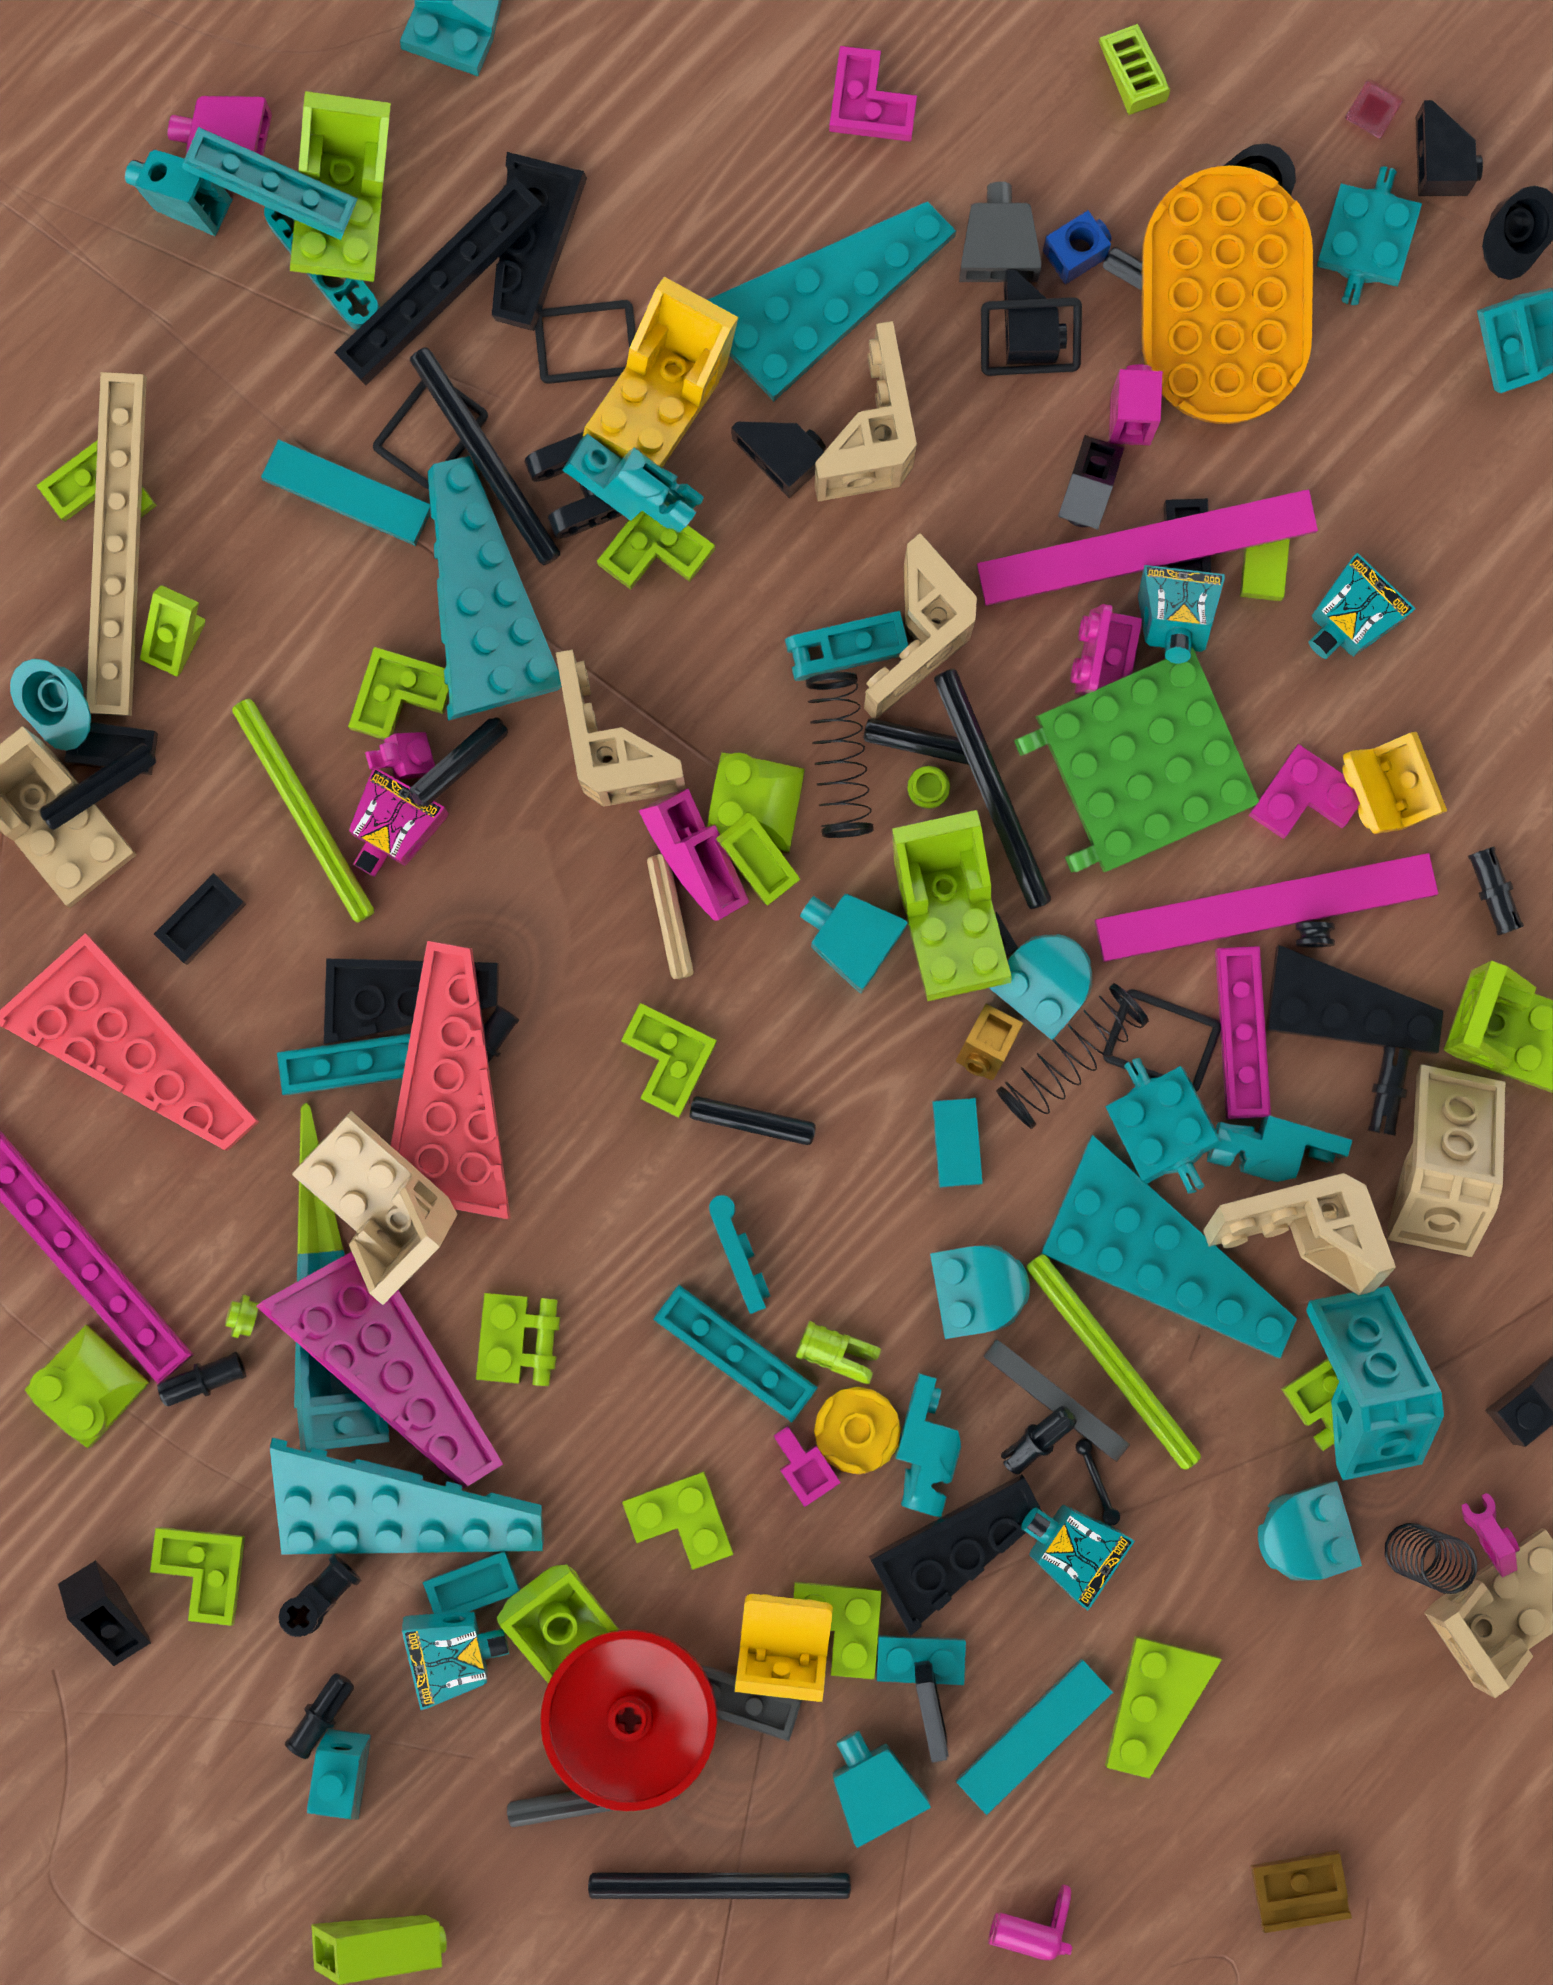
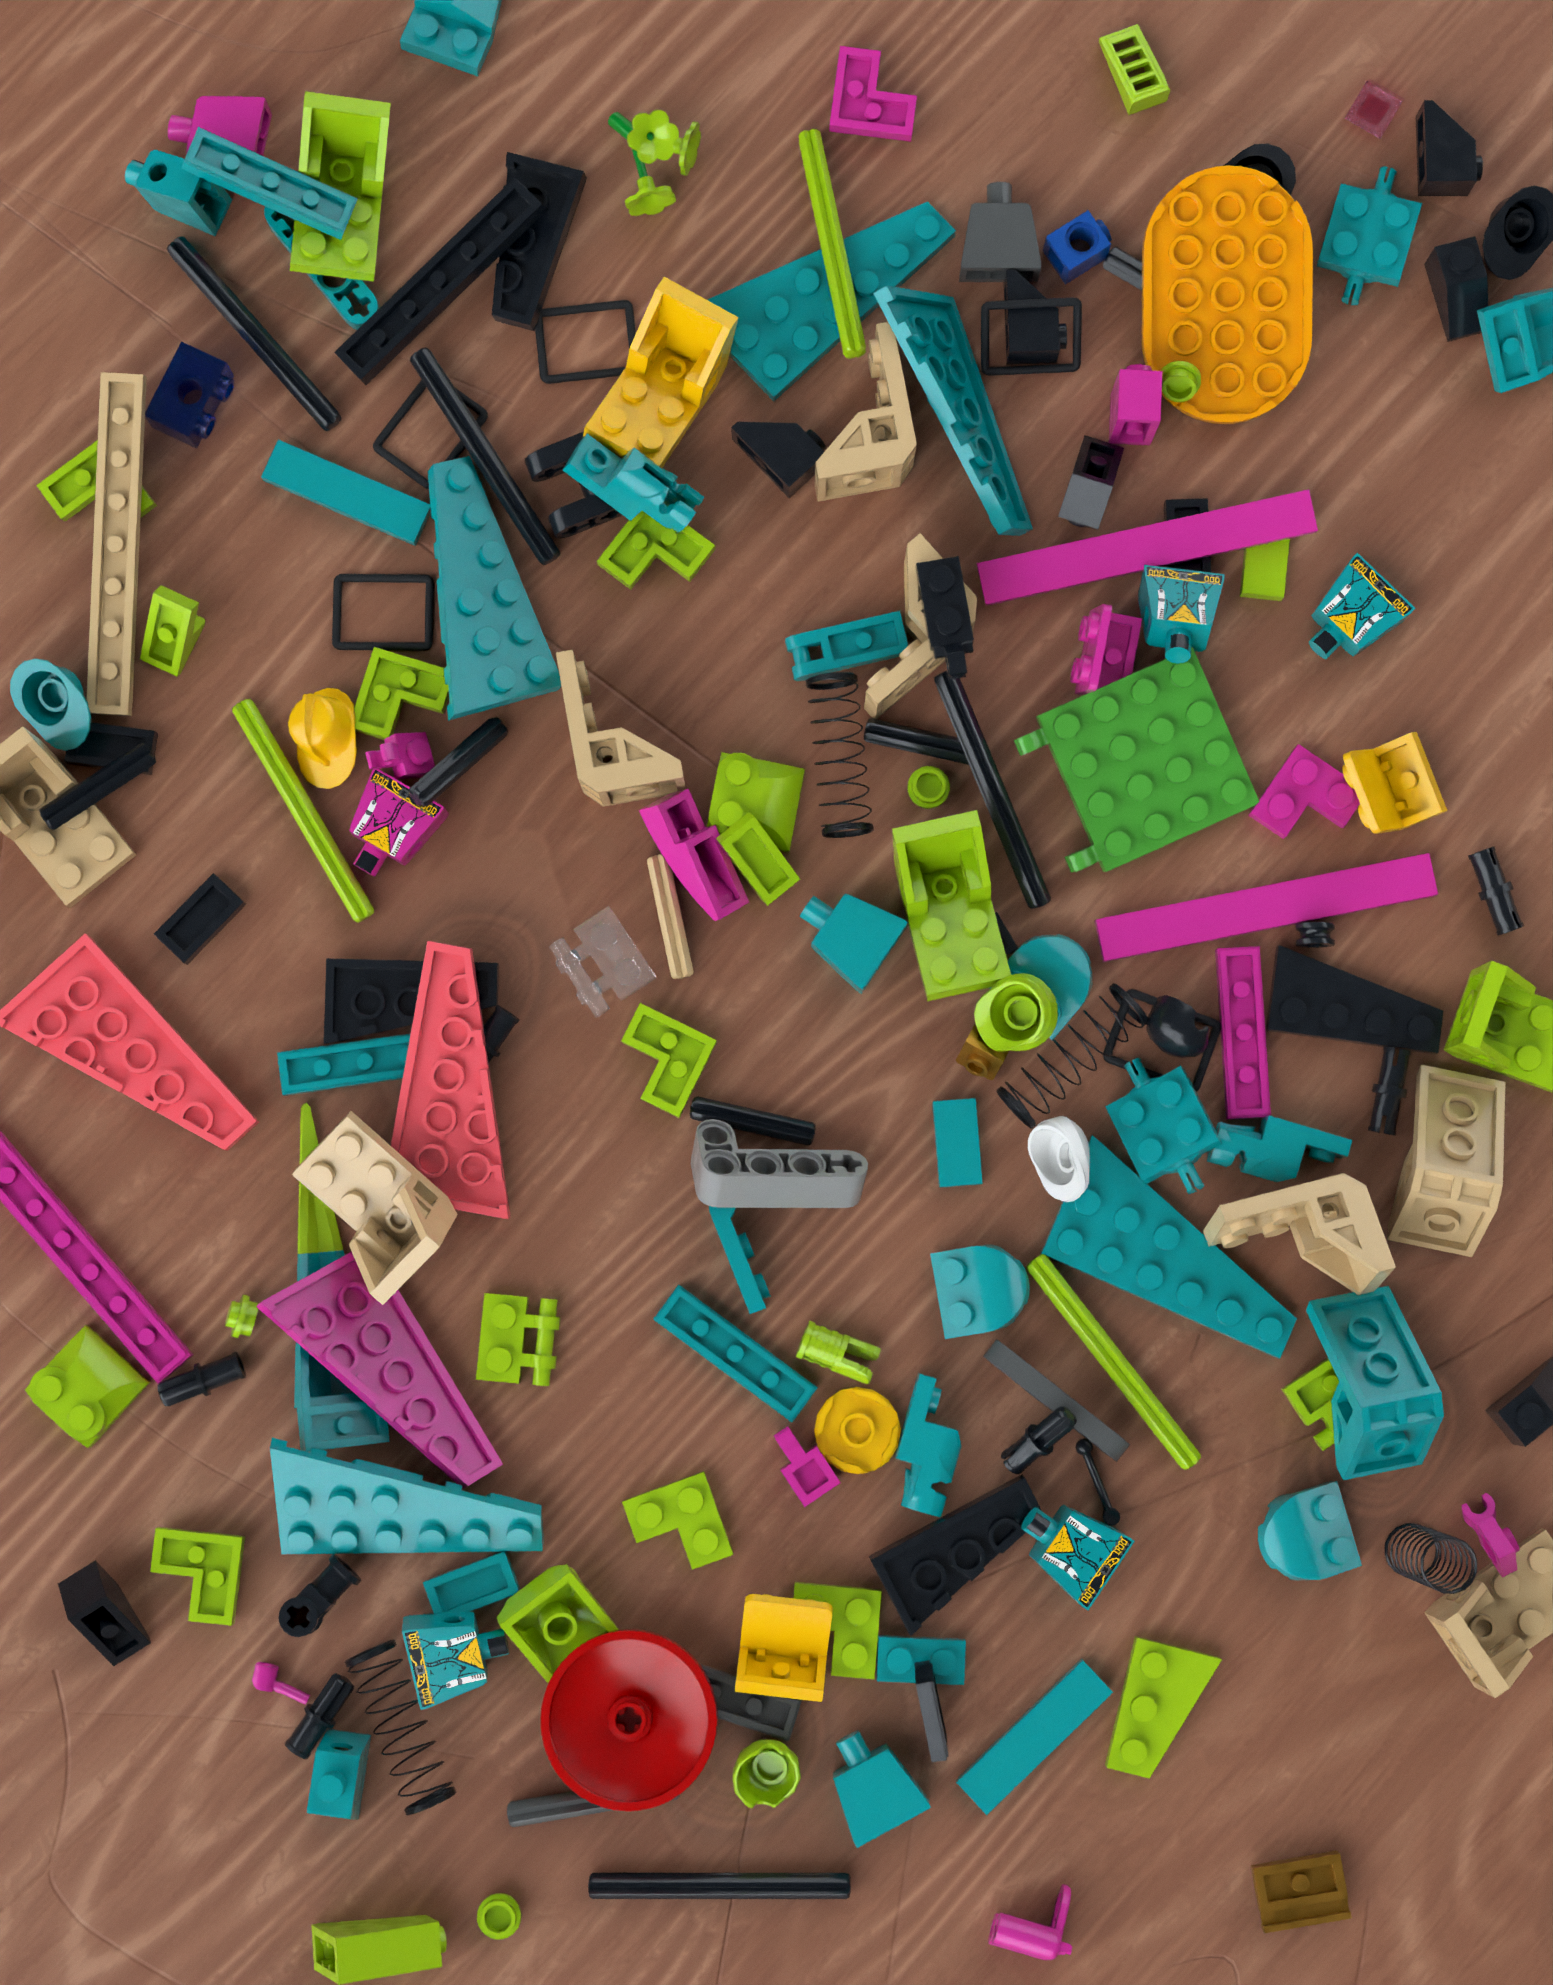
(190, 371): none -> clear blue brick
(254, 333): none -> black axle
(265, 1680): none -> dark pink hand
(324, 737): none -> yellow piece
(387, 578): none -> black piece
(437, 1796): none -> black piece
(499, 1916): none -> lime plate
(614, 955): none -> clear plate
(652, 139): none -> lime plant
(766, 1773): none -> lime hair
(772, 1176): none -> light grey beam
(832, 244): none -> lime axle
(945, 366): none -> teal wing
(946, 613): none -> black hinge
(1016, 1013): none -> lime hat
(1060, 1157): none -> white hat
(1174, 1029): none -> black hair
(1180, 381): none -> lime plate
(1458, 286): none -> black slope

